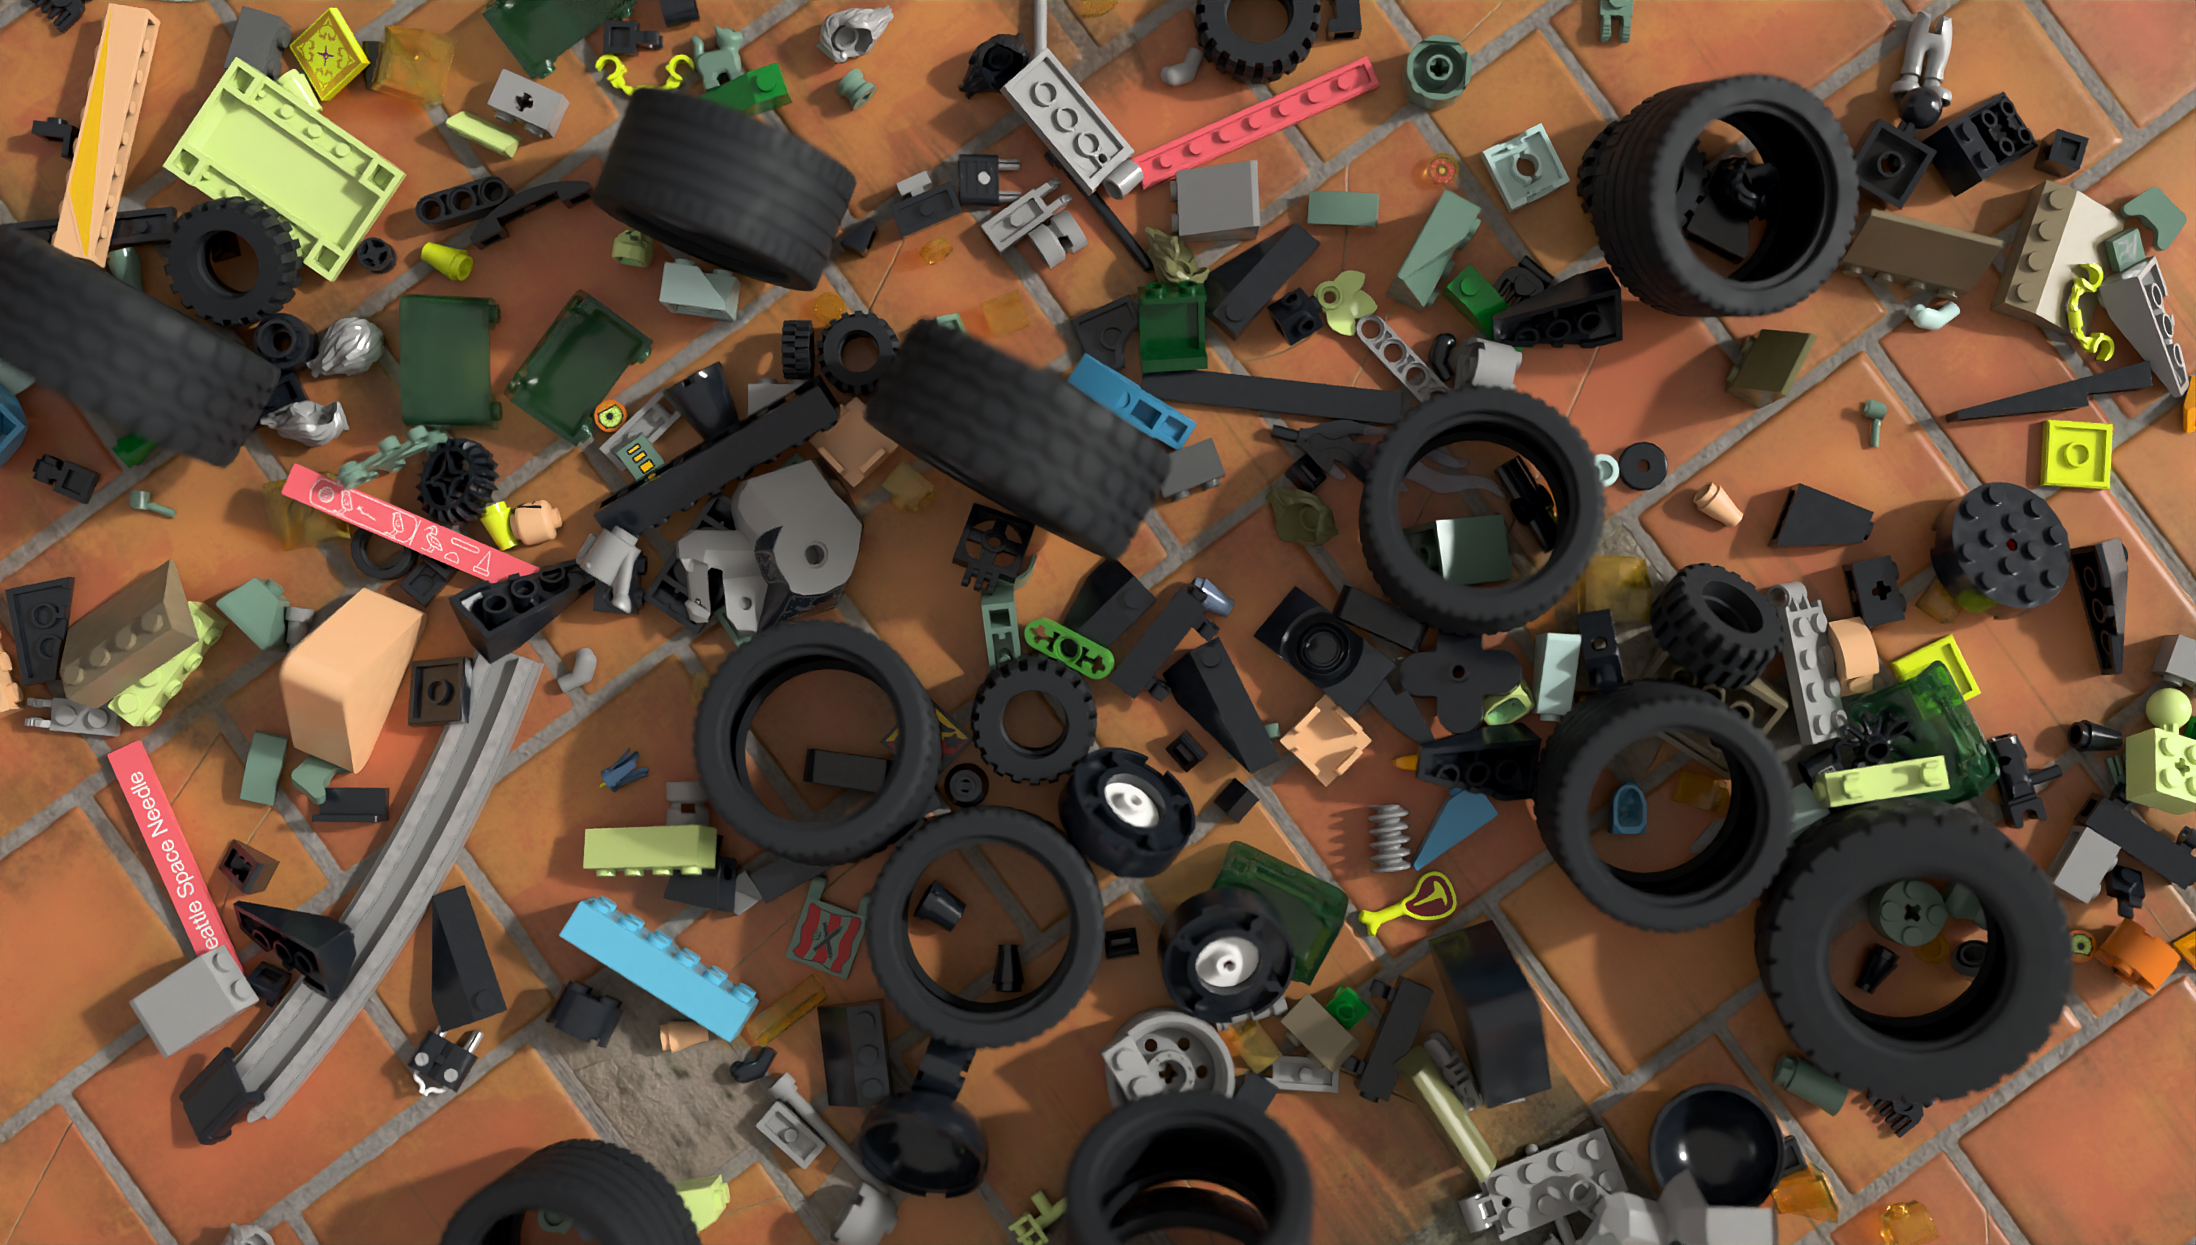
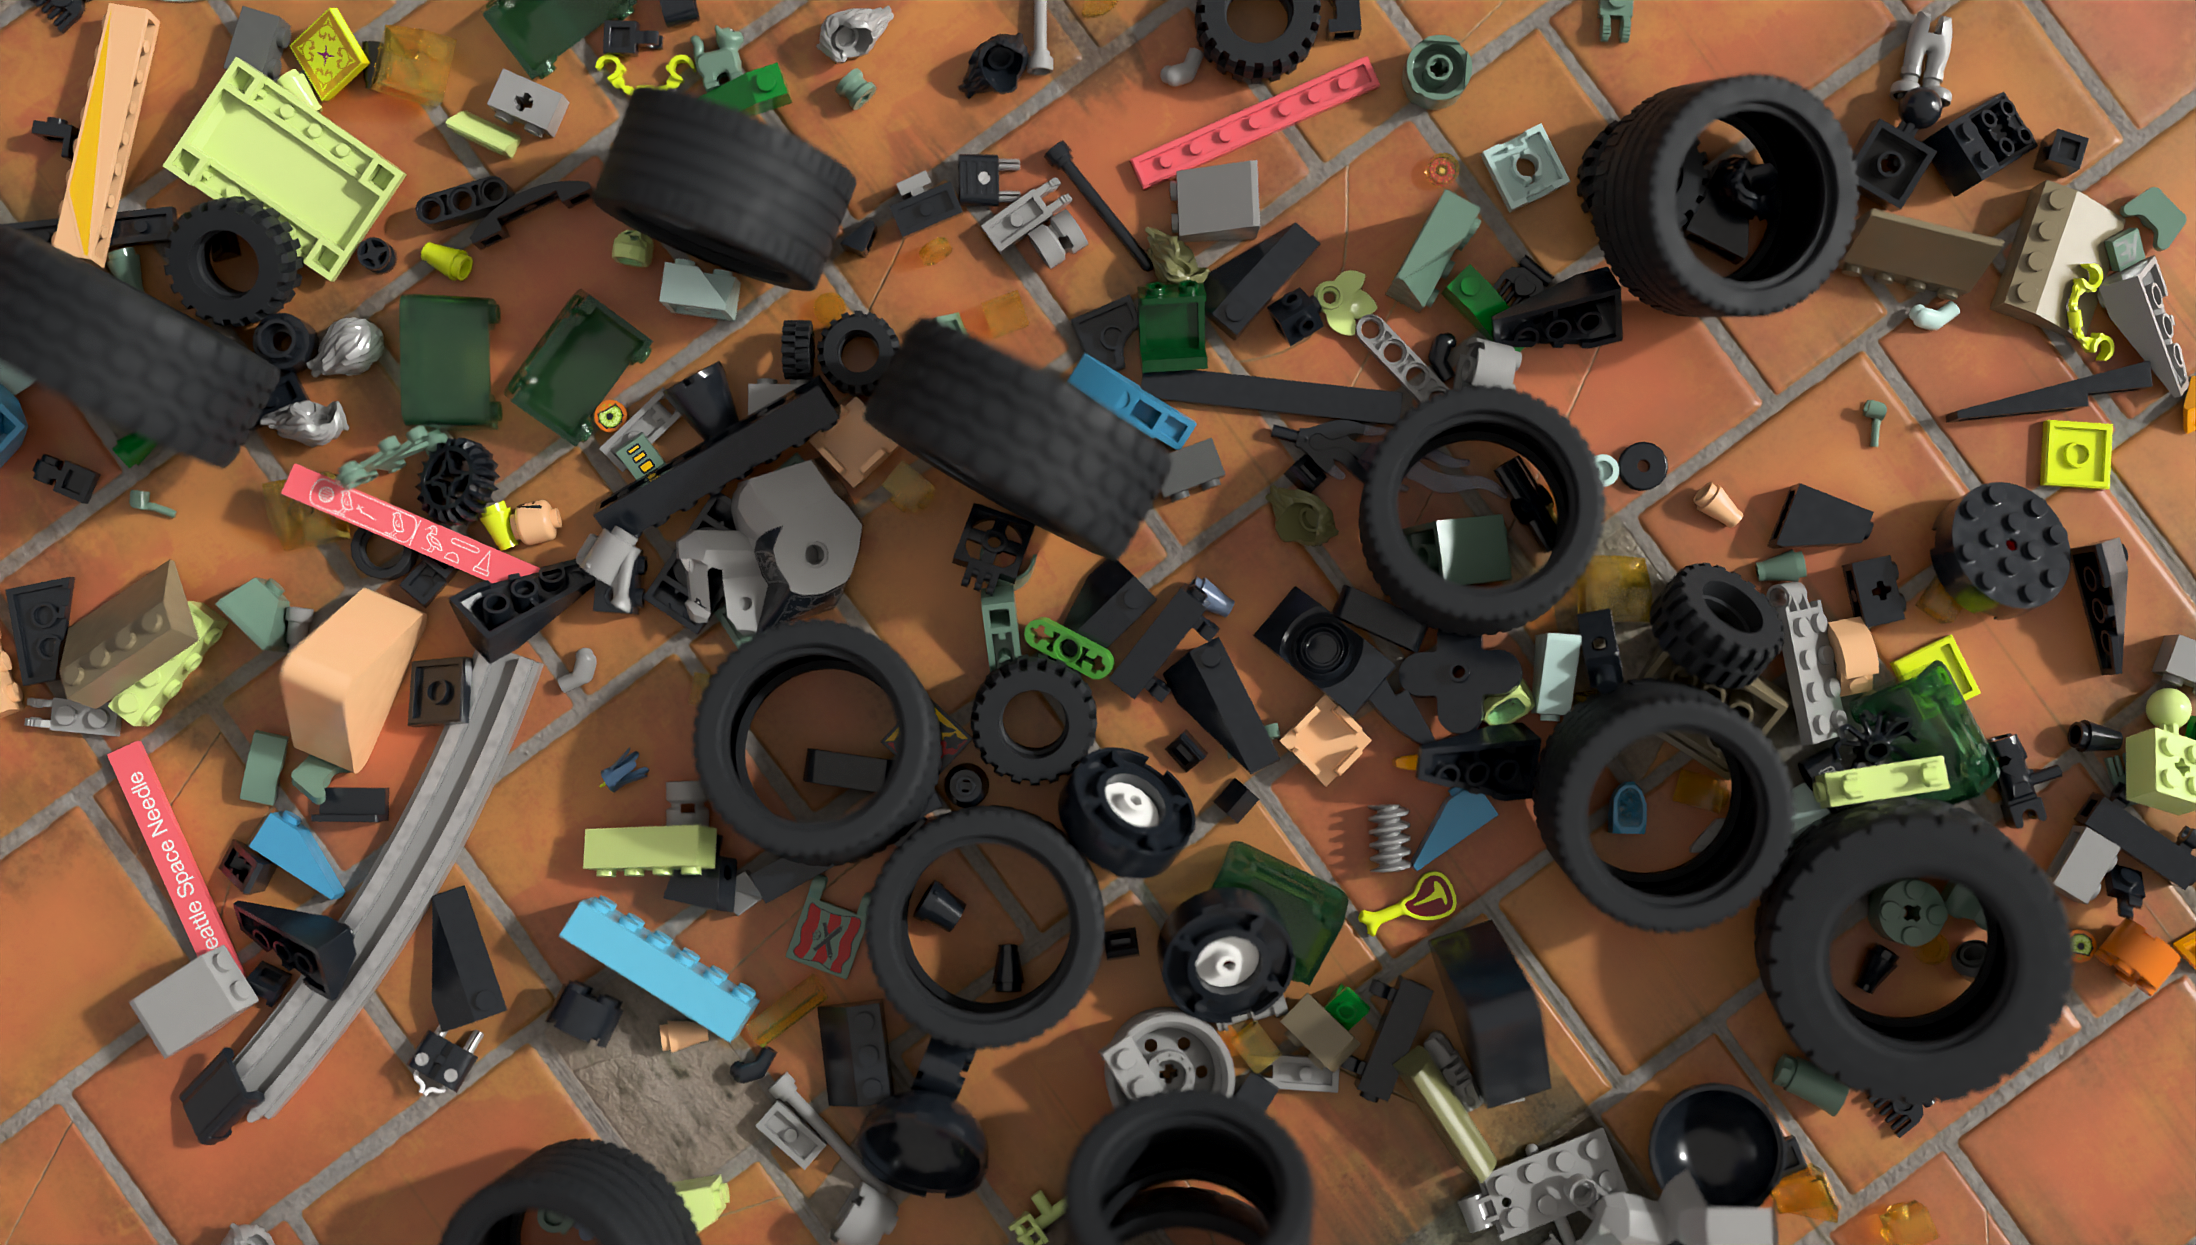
(296, 851): none -> dark azure slope
(1073, 127): light grey hinge -> none
(1343, 208): sand green slope -> none
(1768, 366): olive slope -> none
(1783, 567): none -> sand green cone

